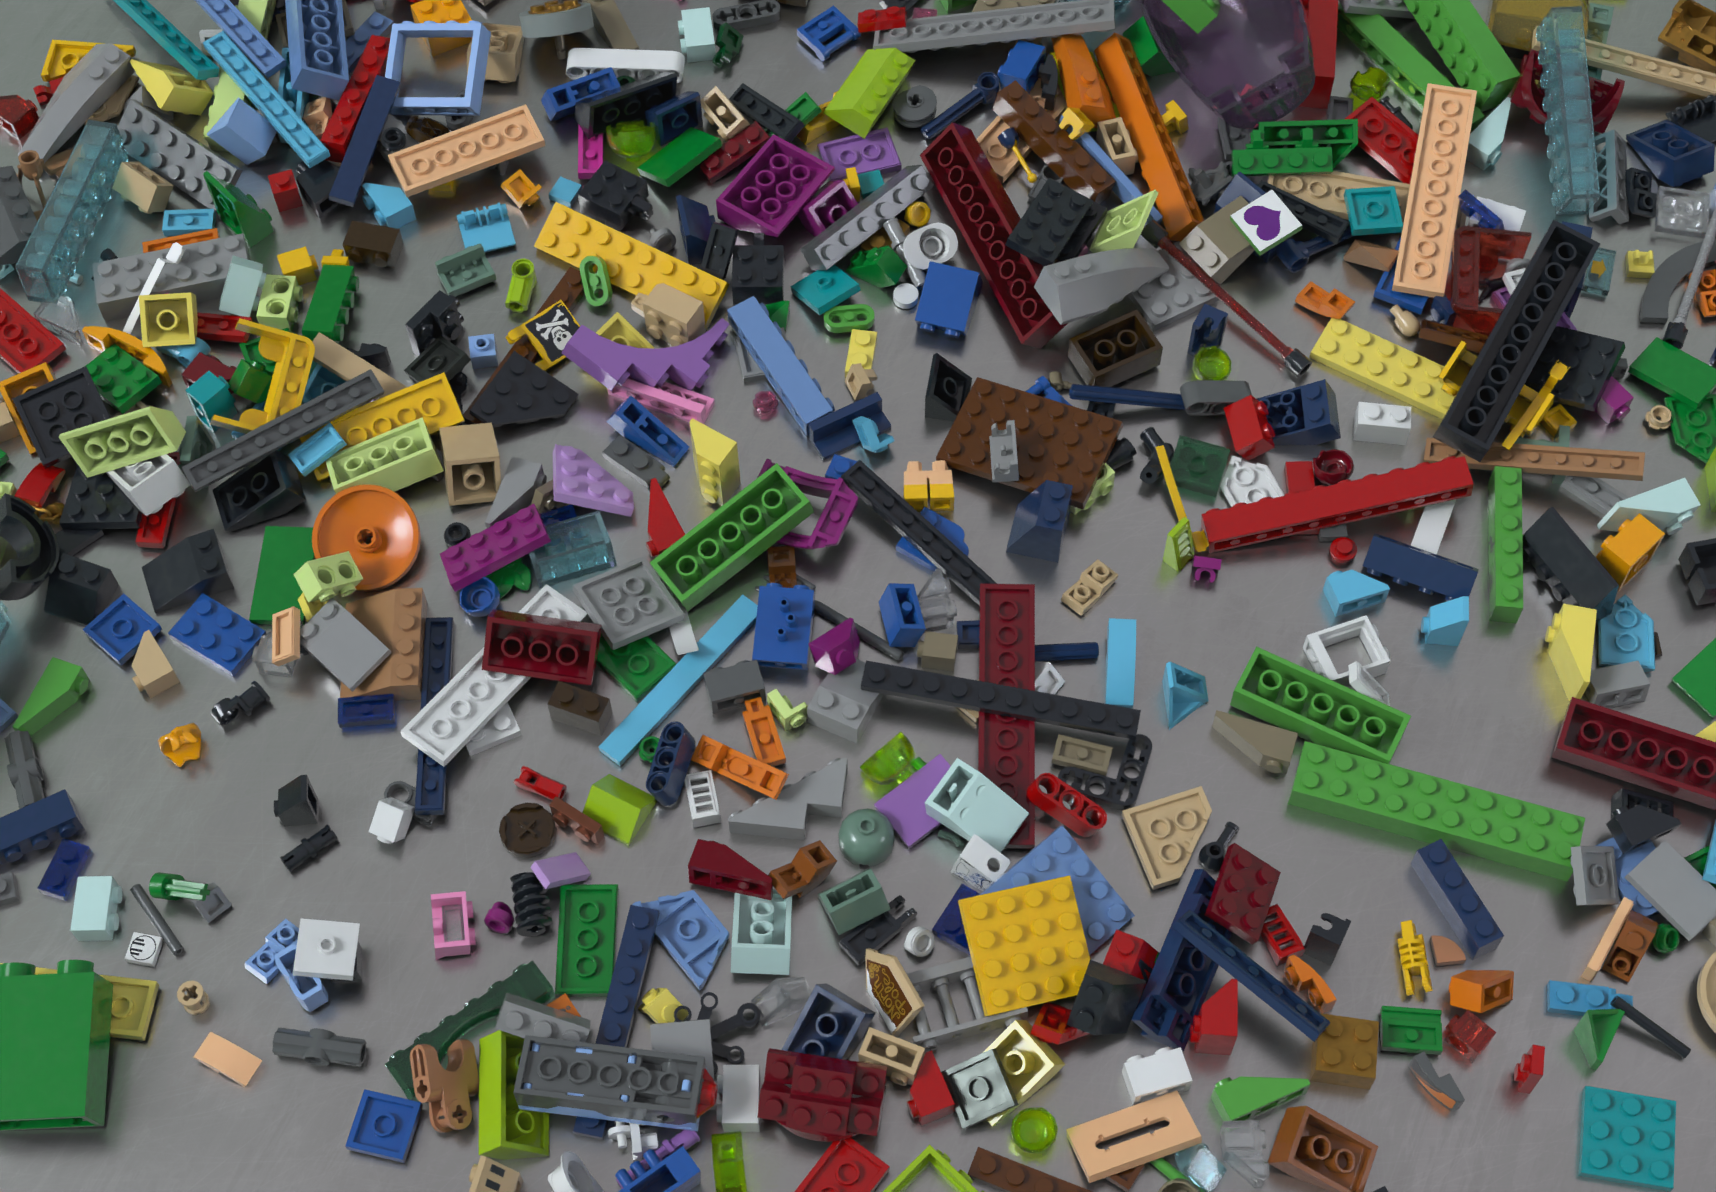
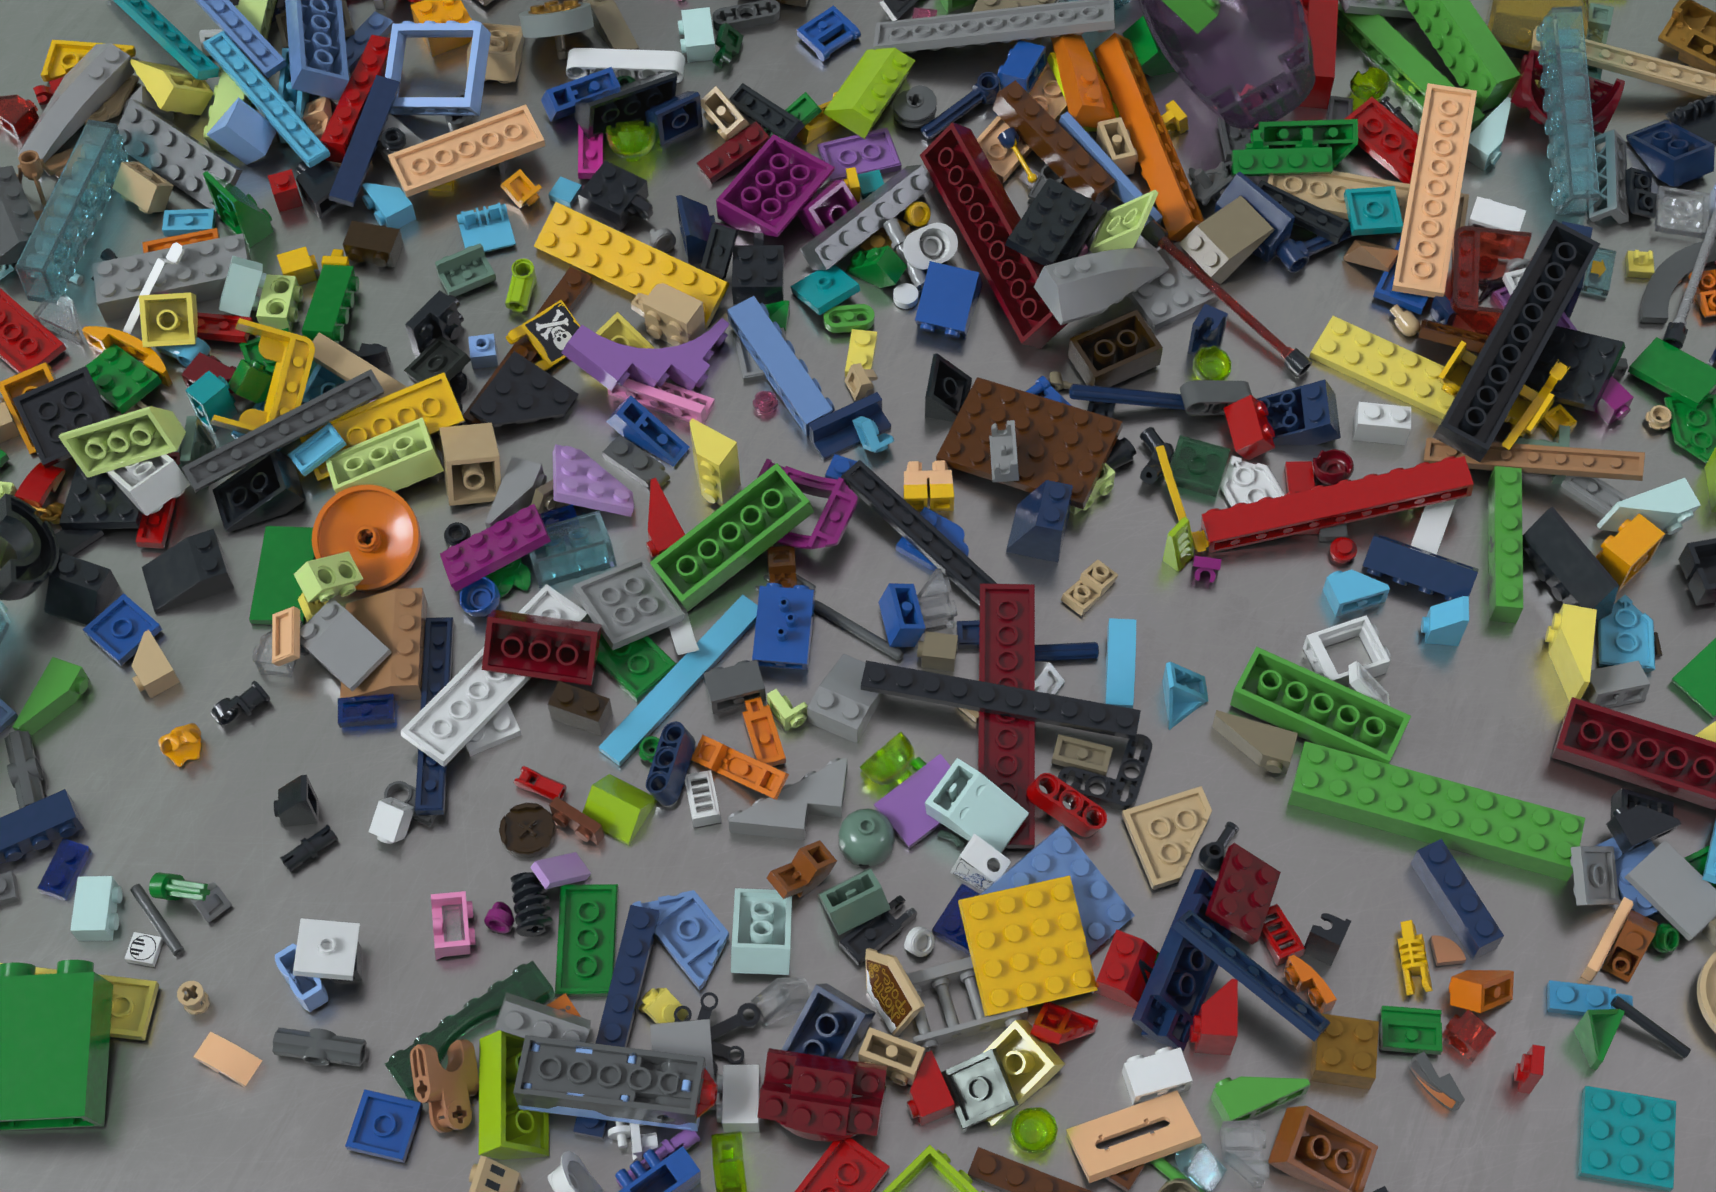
(217, 634): blue plate -> none
(263, 962): light blue slope -> none
(424, 129): dark brown tile -> none
(594, 282): bright green plate -> none
(679, 156): green tile -> none
(724, 869): dark red slope -> none
(836, 648): magenta slope -> none
(882, 19): red plate -> none
(1049, 81): black slope -> none
(1078, 120): yellow tile -> none
(1105, 1000): black slope -> none
(1266, 222): tile -> none
(1327, 304): orange slope -> none
(1473, 207): clear blue plate -> none

